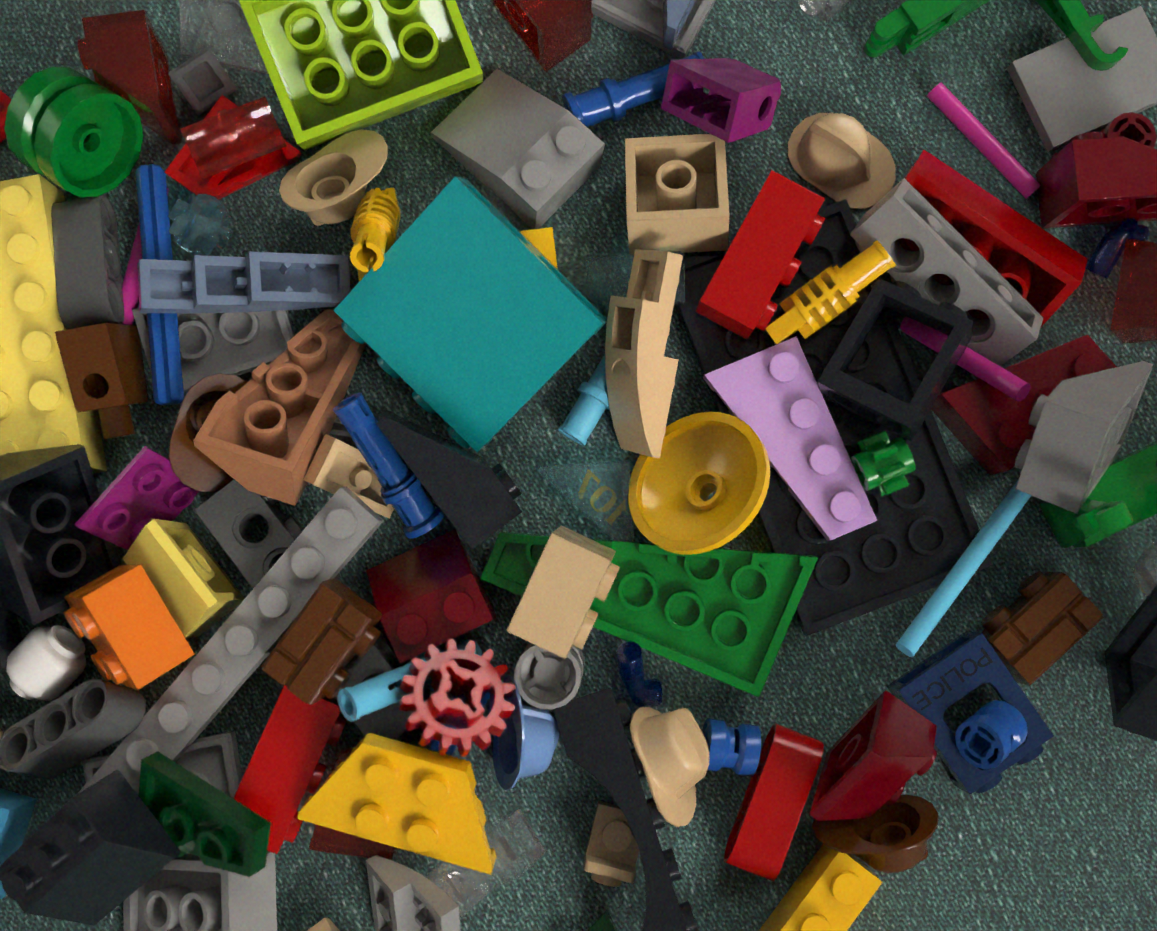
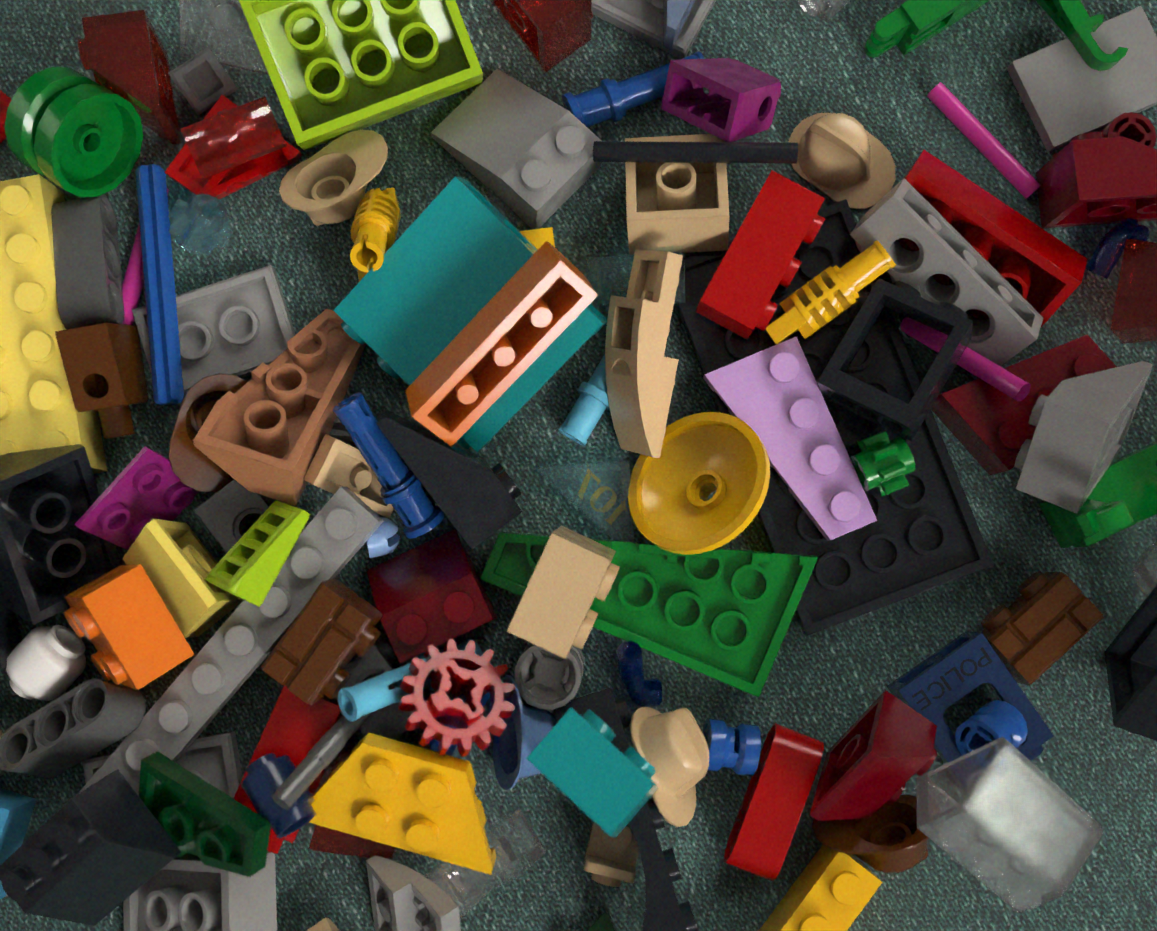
(243, 283): sand blue slope -> none
(260, 553): none -> lime slope
(262, 781): none -> dark blue brick
(316, 760): none -> dark grey piece
(384, 539): none -> light blue hinge
(499, 344): none -> orange brick
(593, 771): none -> teal brick
(695, 152): none -> black bar
(962, 571): medium azure bar -> none
(1006, 824): none -> clear slope

